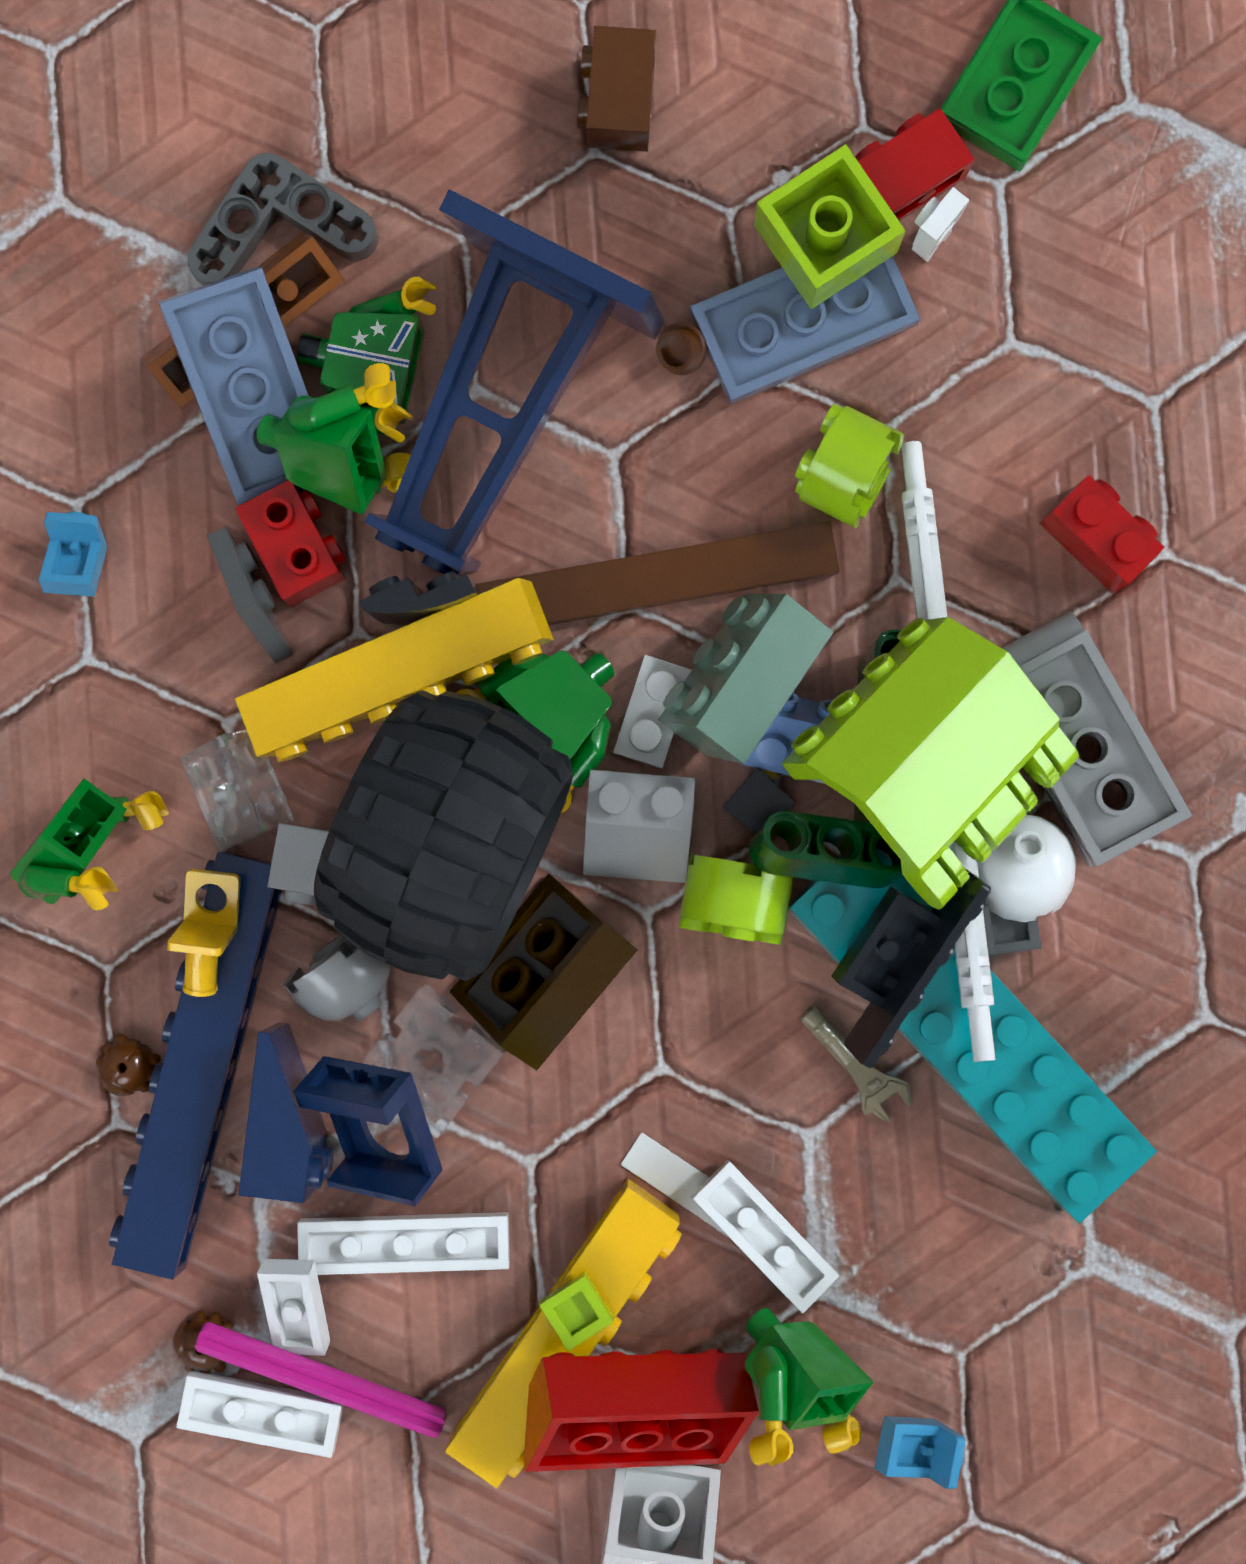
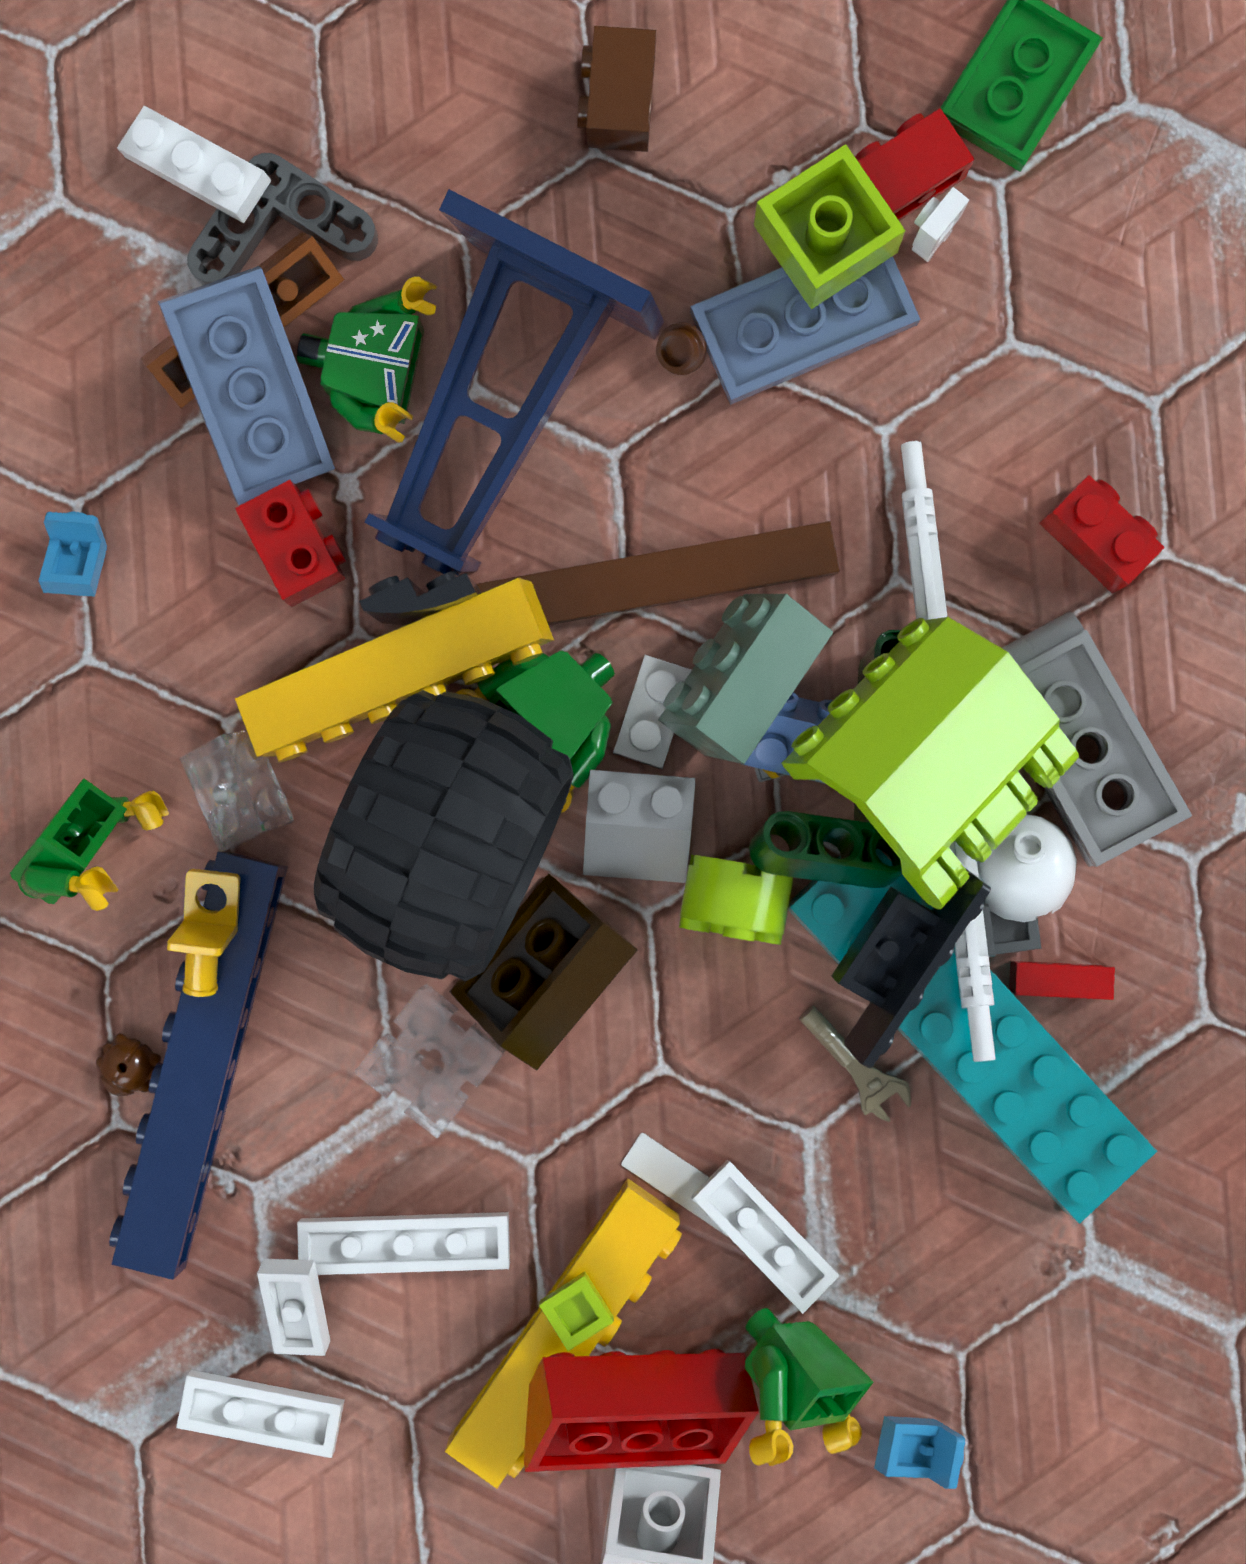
(185, 1340): reddish brown animal -> none
(194, 164): none -> white plate
(249, 594): dark grey wing -> none
(283, 1142): dark blue slope -> none
(296, 861): light grey brick -> none
(320, 1379): dark pink axle -> none
(333, 442): green torso -> none
(340, 982): light grey cylinder -> none
(373, 1094): dark blue panel -> none
(757, 801): black tile -> none
(848, 465): lime brick -> none
(1062, 980): none -> red piece

